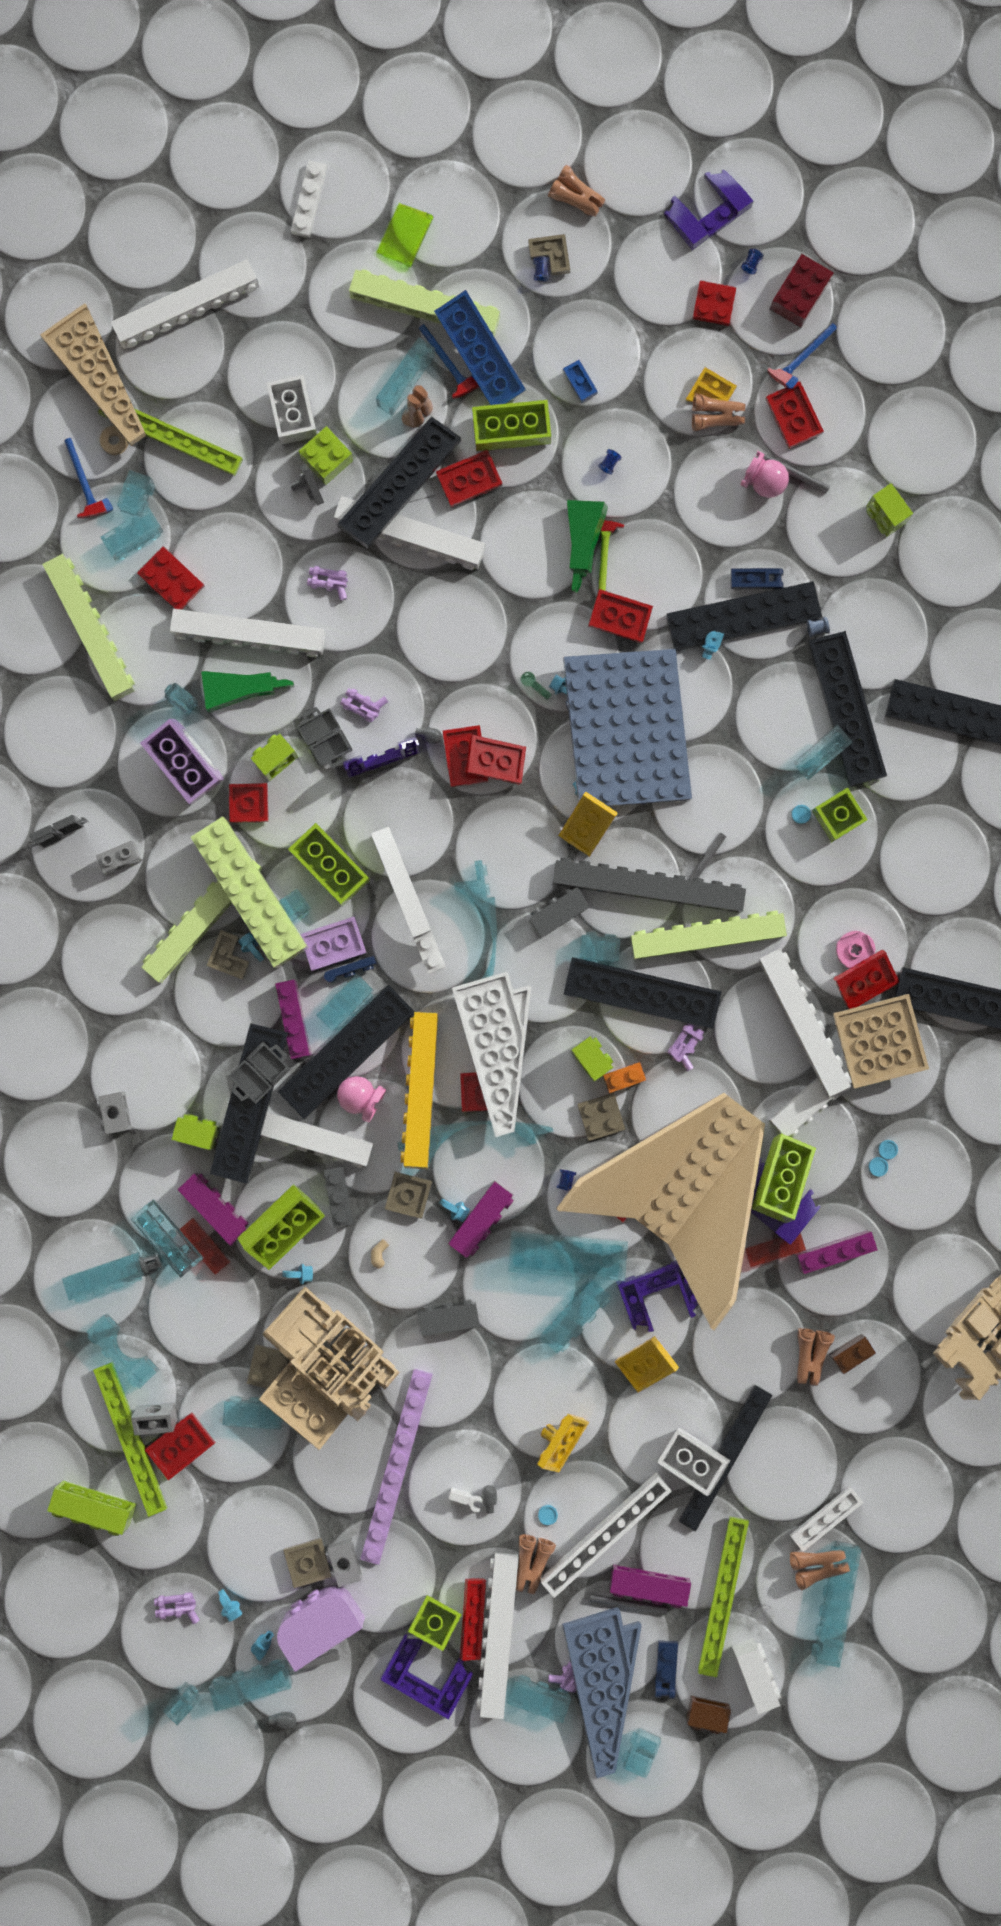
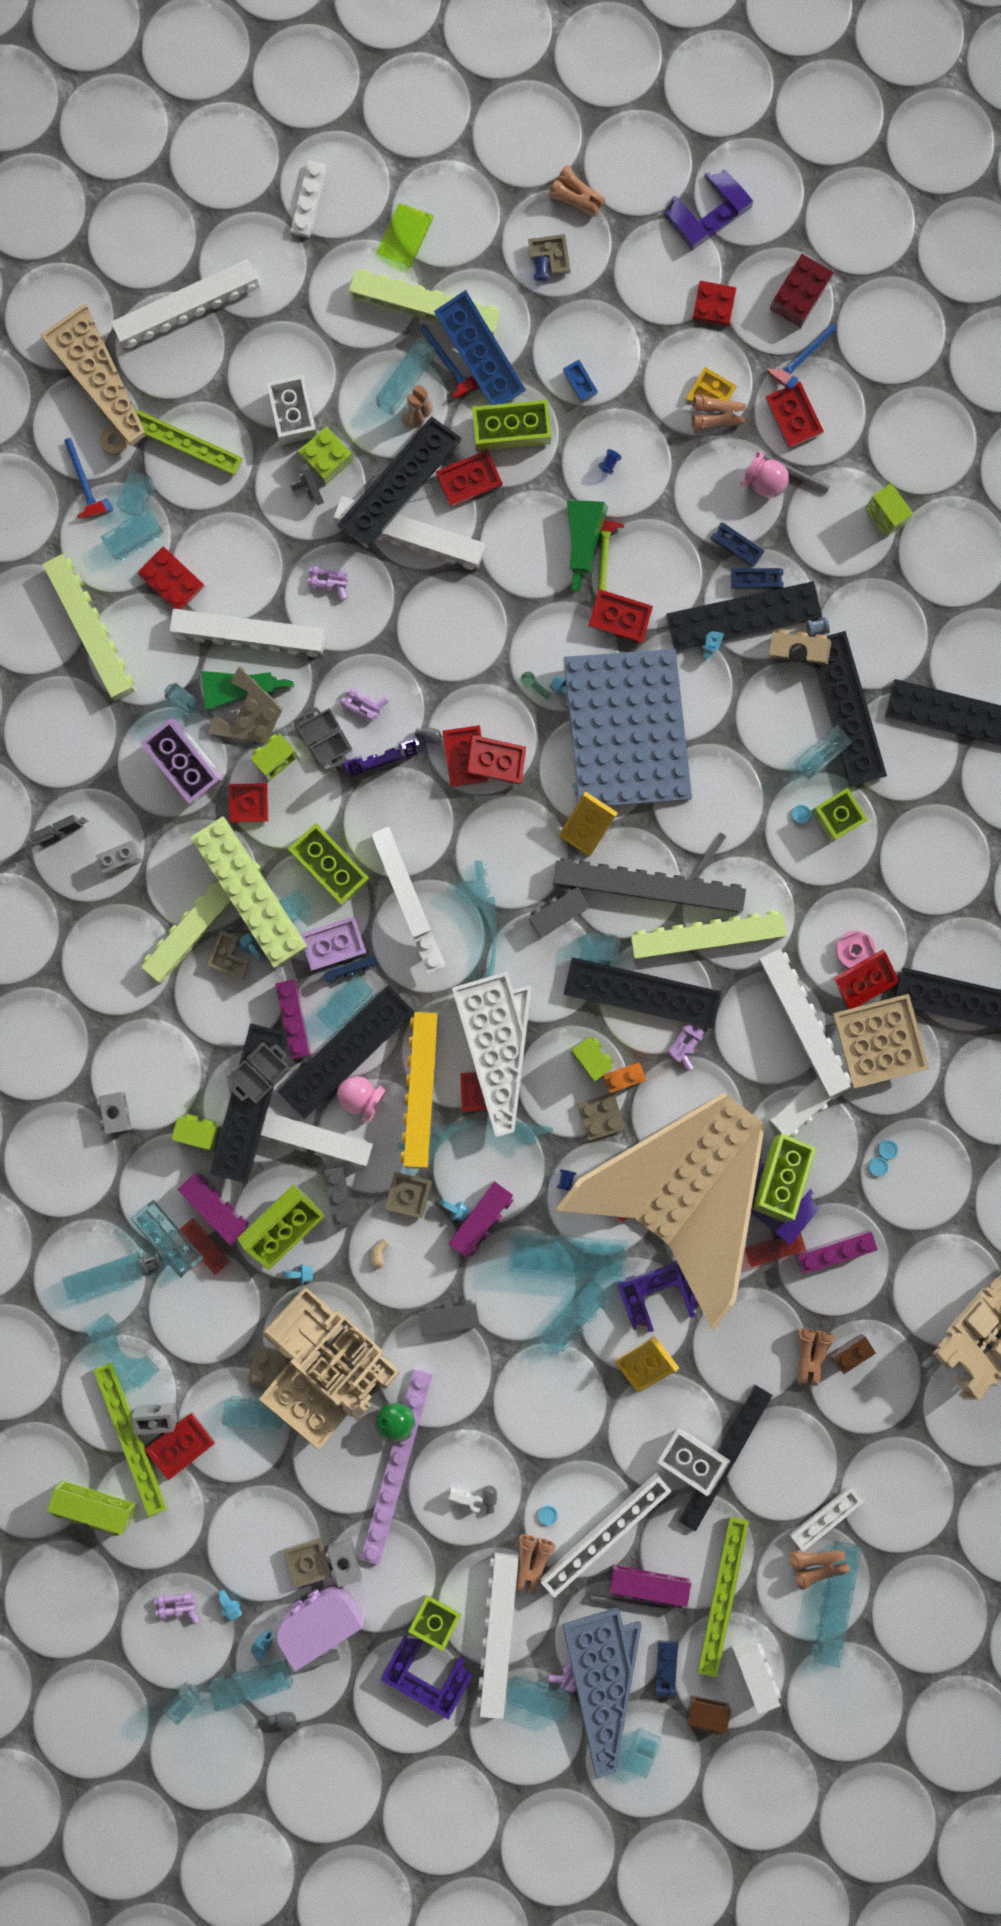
(256, 715): none -> dark tan wing
(395, 1422): none -> green cylinder
(472, 1619): red plate -> none
(561, 1441): yellow plate -> none
(737, 545): none -> dark blue plate
(752, 261): clear blue bush -> none
(783, 643): none -> tan arch

